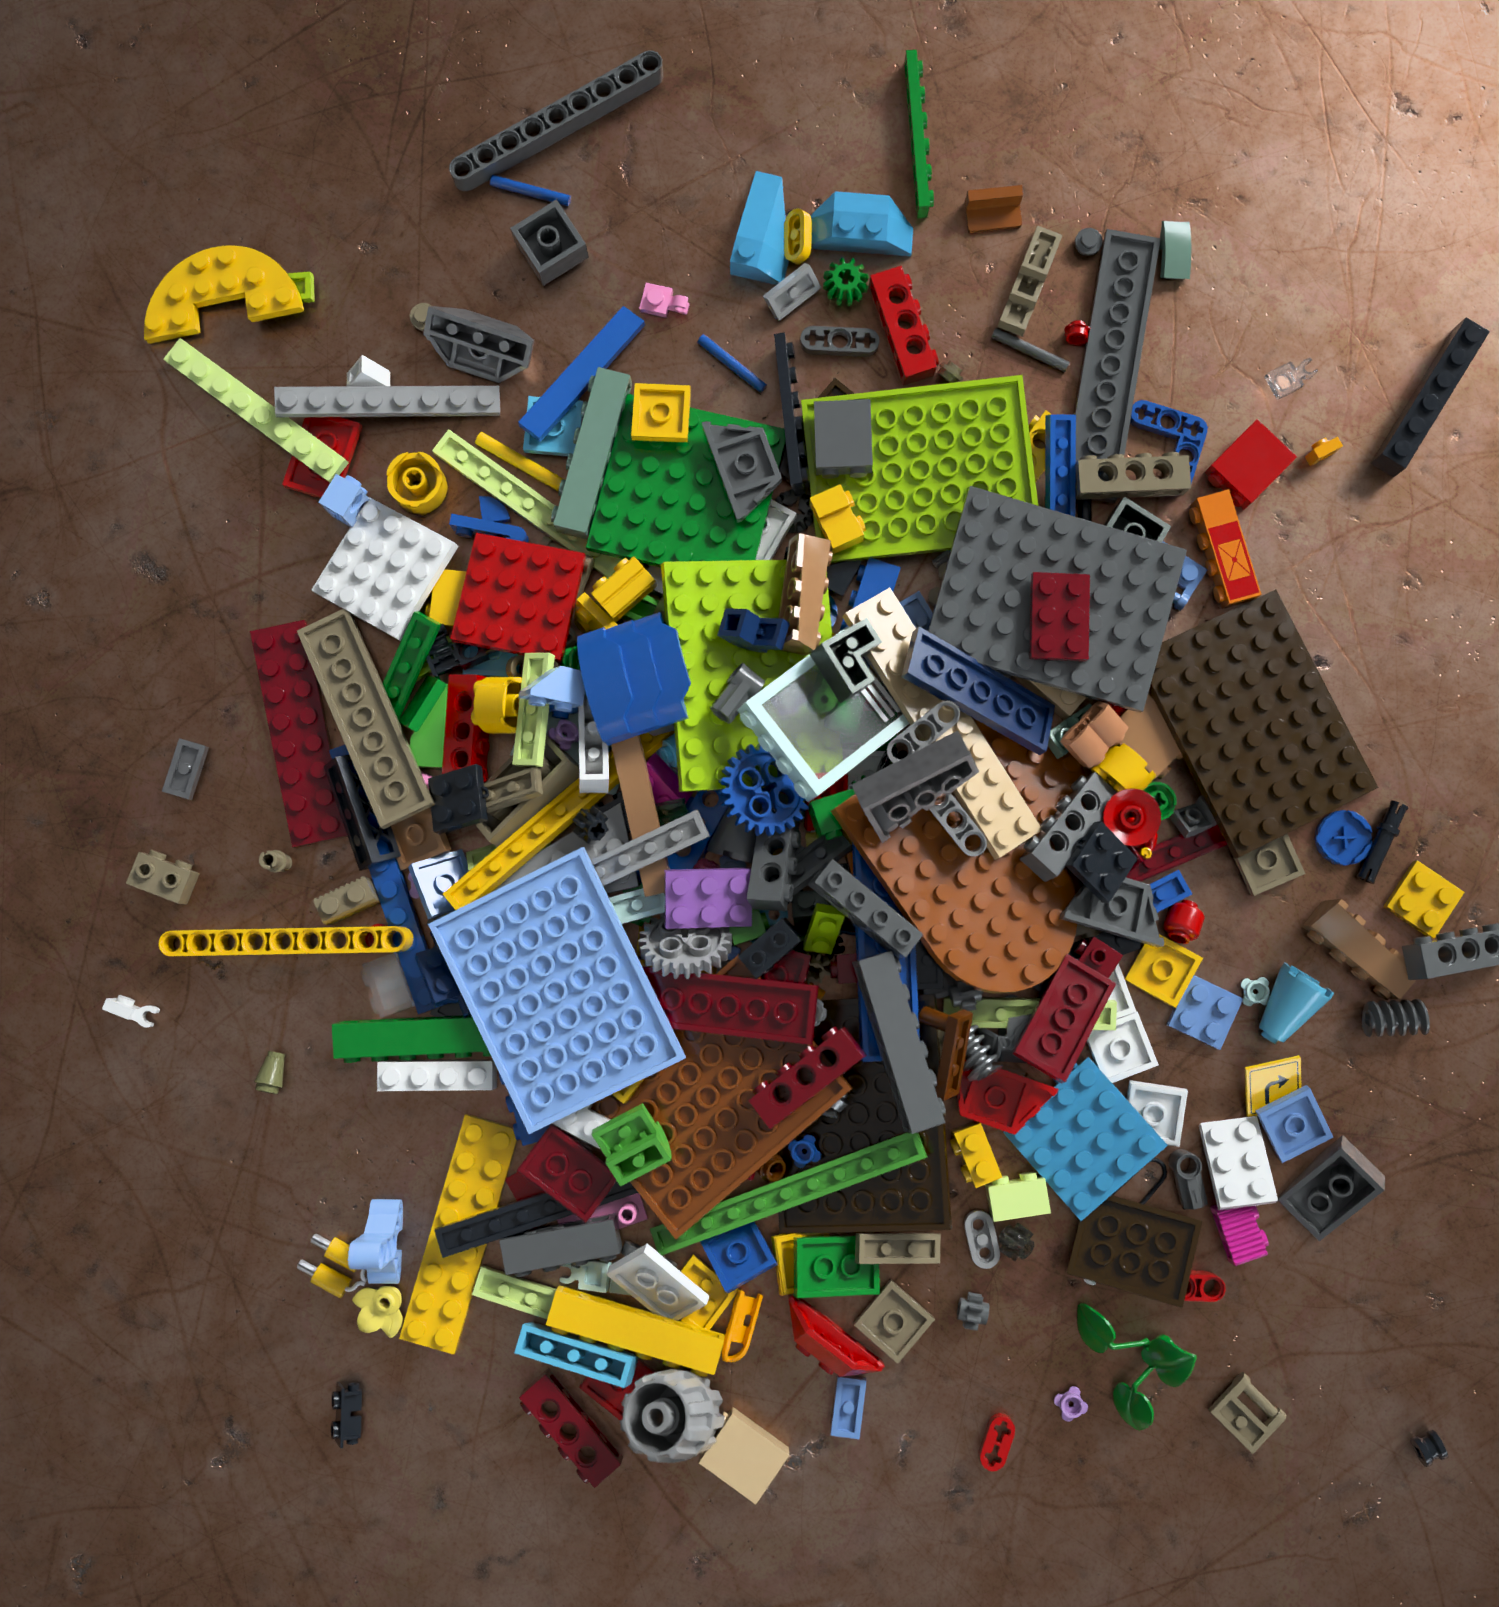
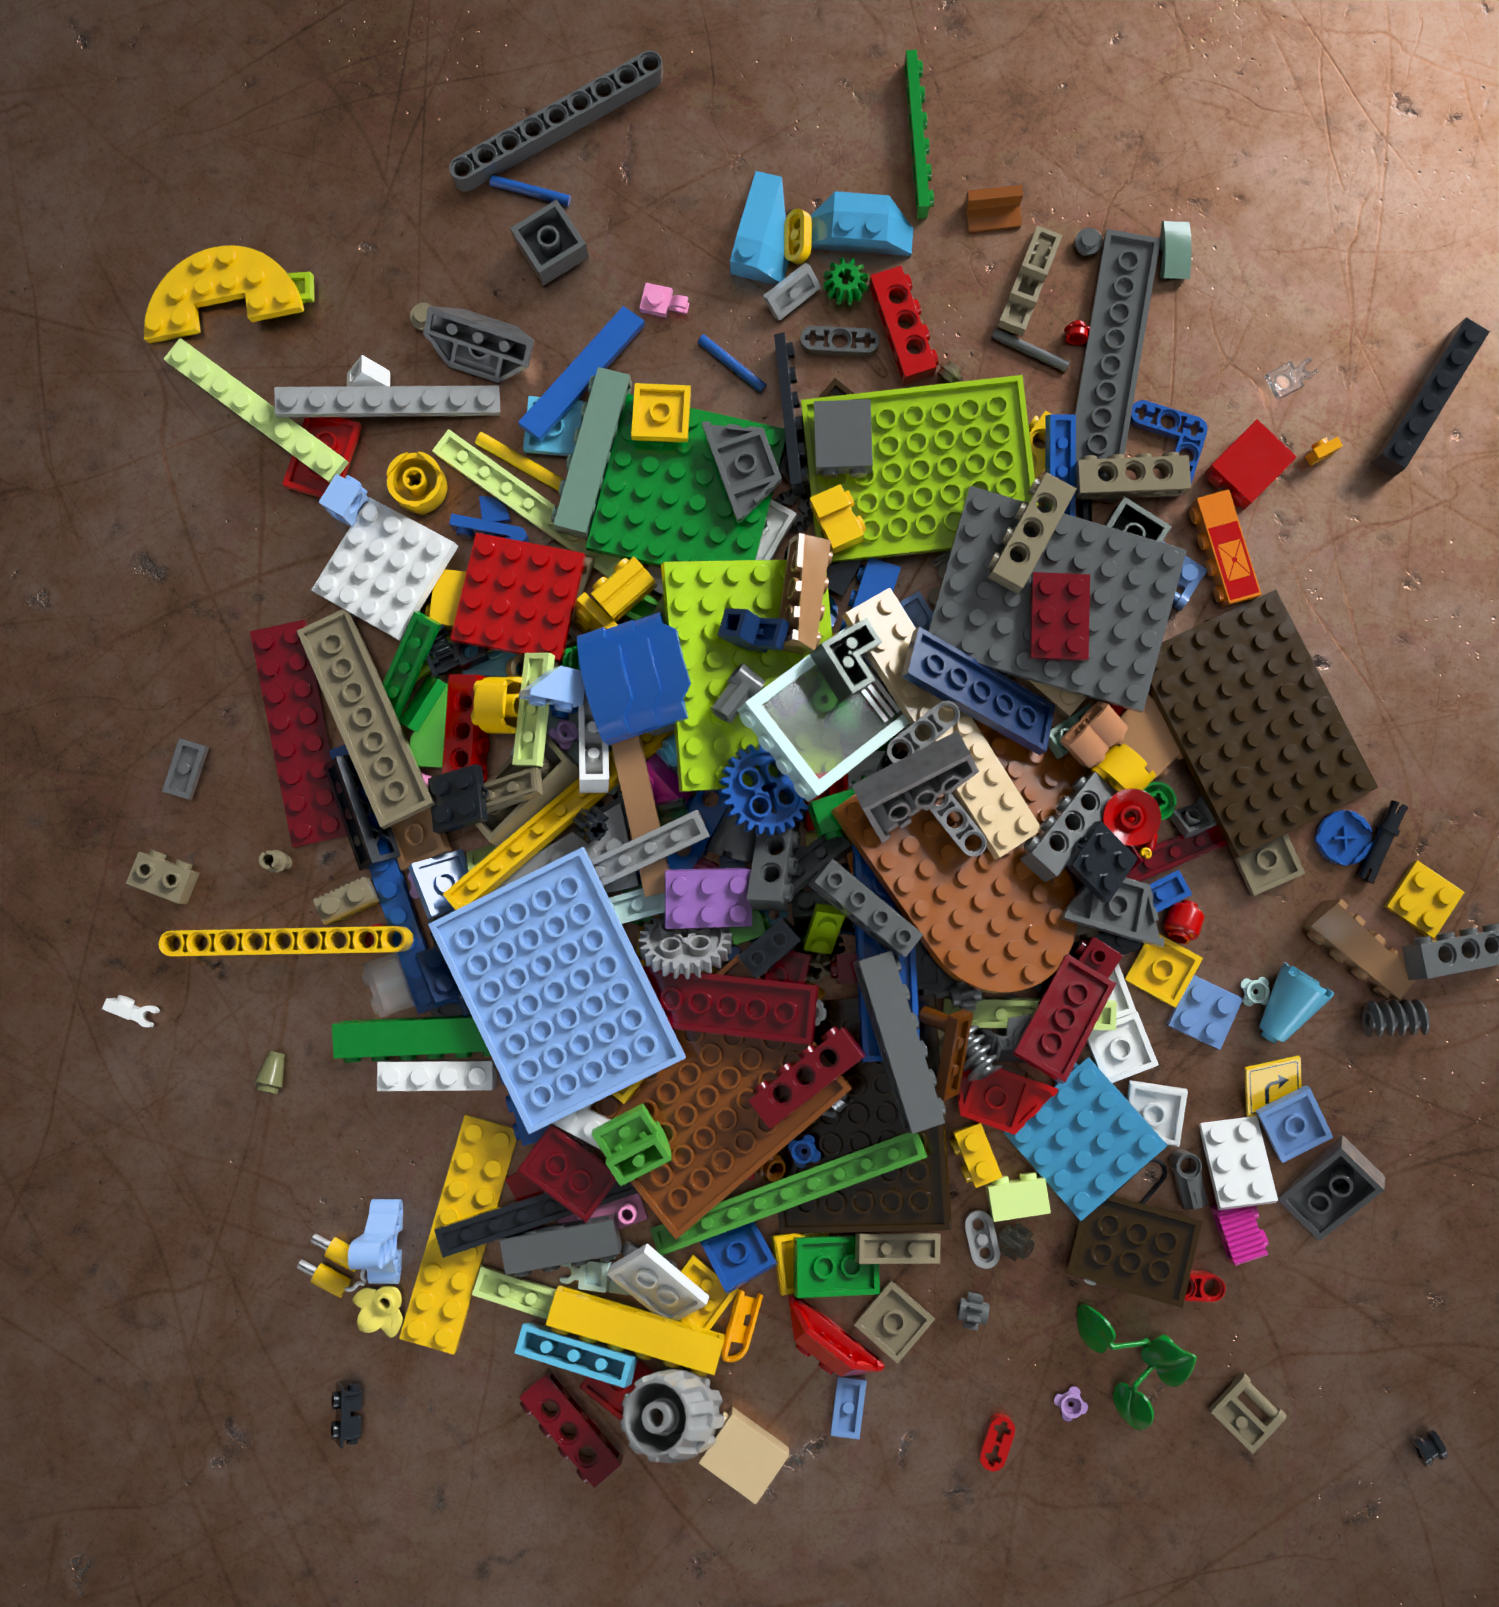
(1056, 496): none -> dark tan brick

